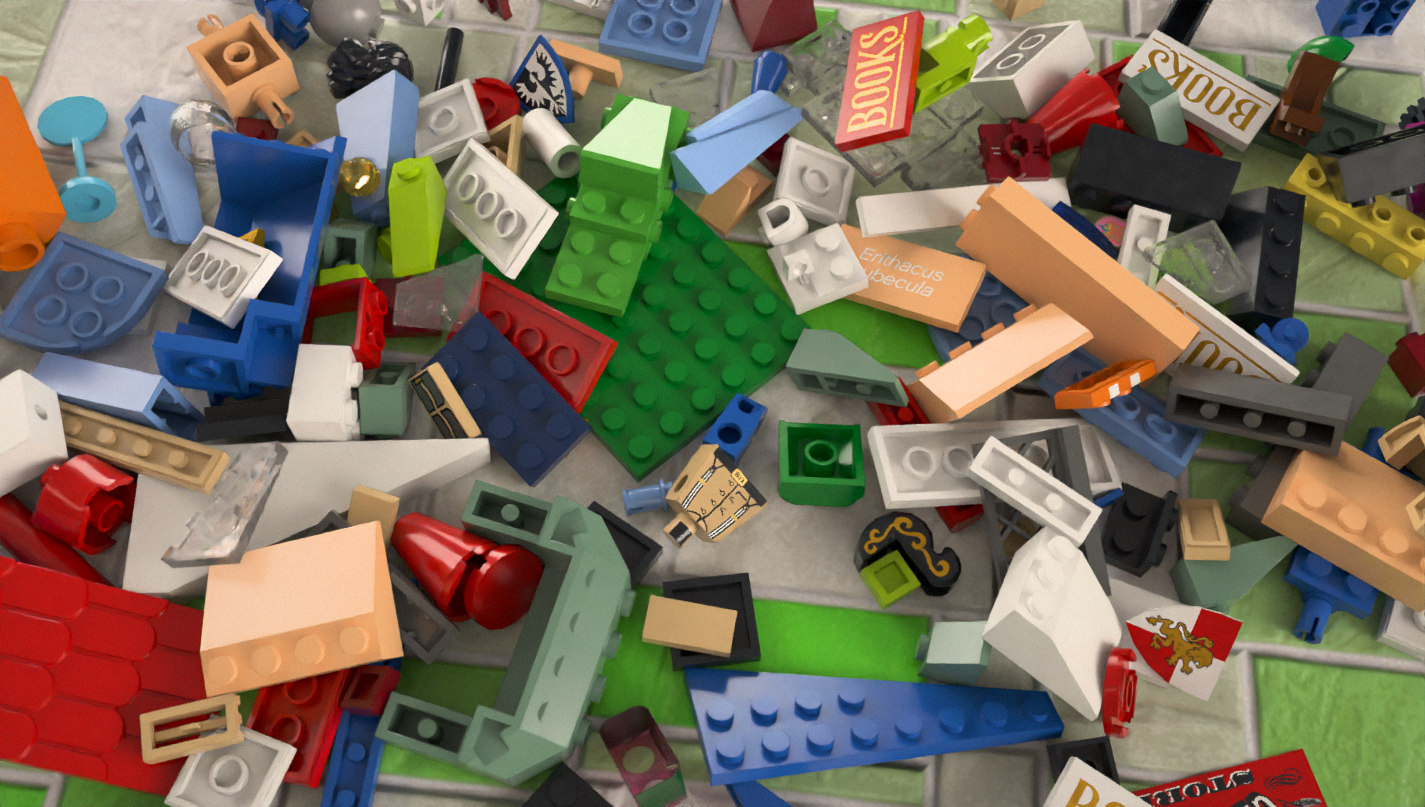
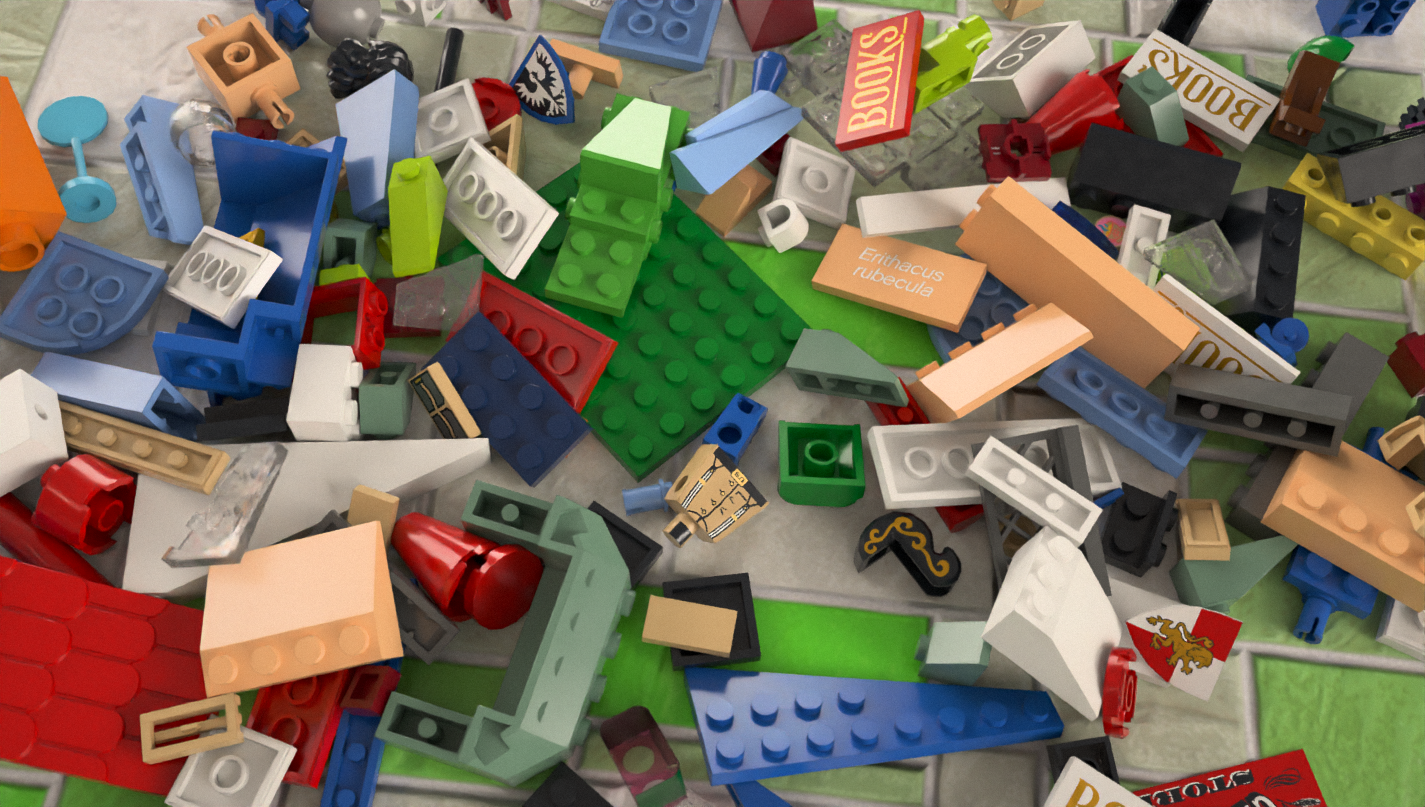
(359, 176): clear yellow plate -> none
(552, 143): white brick -> none
(817, 268): white hinge -> none
(890, 579): lime plate -> none
(1105, 384): orange plate -> none

